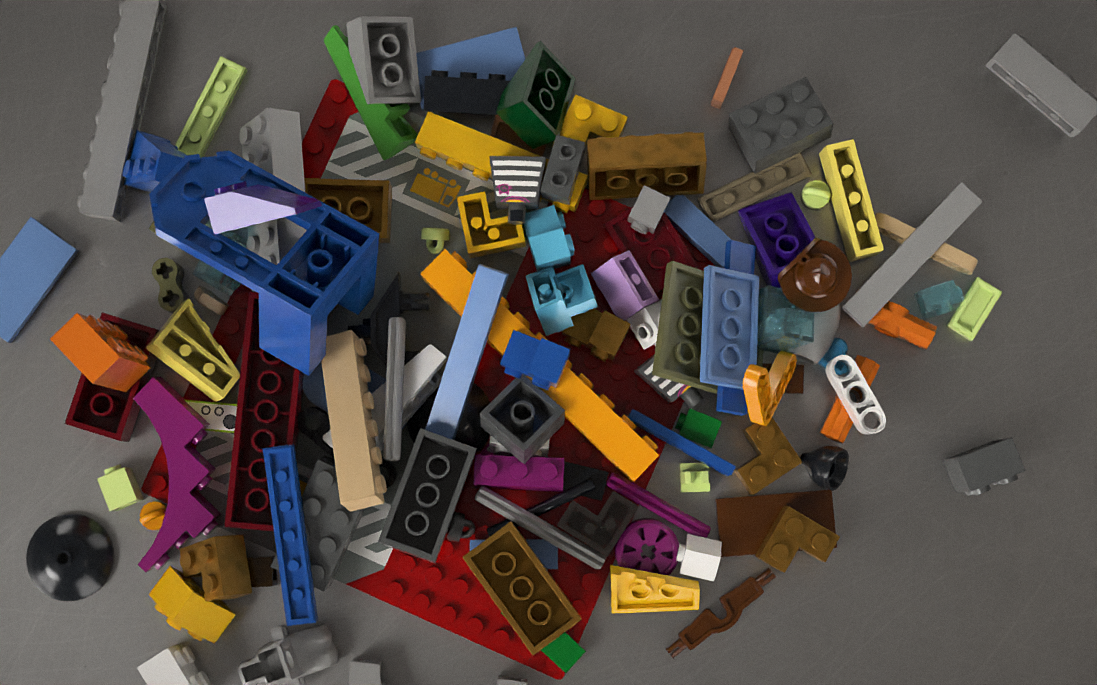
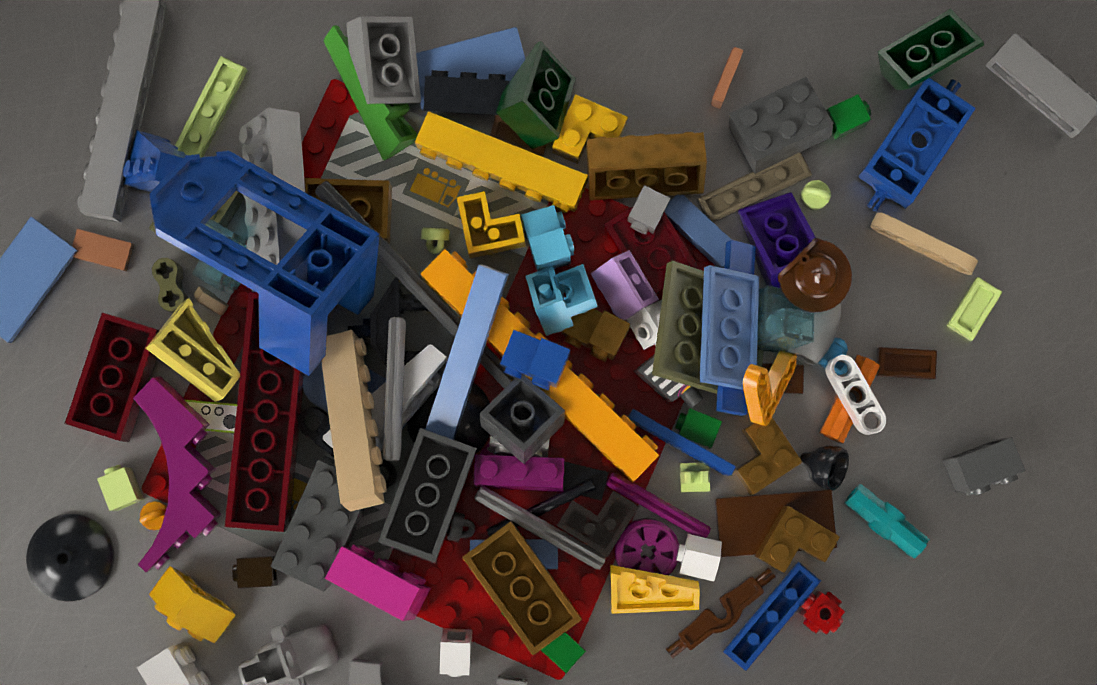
(101, 352): orange brick -> none
(102, 250): none -> nougat tile
(221, 564): pearl gold brick -> none
(244, 206): slope -> none
(290, 535): blue tile -> none
(378, 582): none -> dark pink brick
(413, 281): none -> dark grey axle
(455, 652): none -> white brick
(517, 184): dark grey torso -> none
(562, 169): dark grey brick -> none
(771, 616): none -> blue brick
(811, 612): none -> red brick
(849, 116): none -> green brick
(851, 200): light yellow brick -> none
(886, 521): none -> teal piece
(897, 322): orange piece -> none
(899, 167): none -> blue brick
(906, 363): none -> reddish brown tile
(912, 254): light grey tile -> none
(927, 50): none -> dark green slope
(938, 299): clear light blue brick -> none

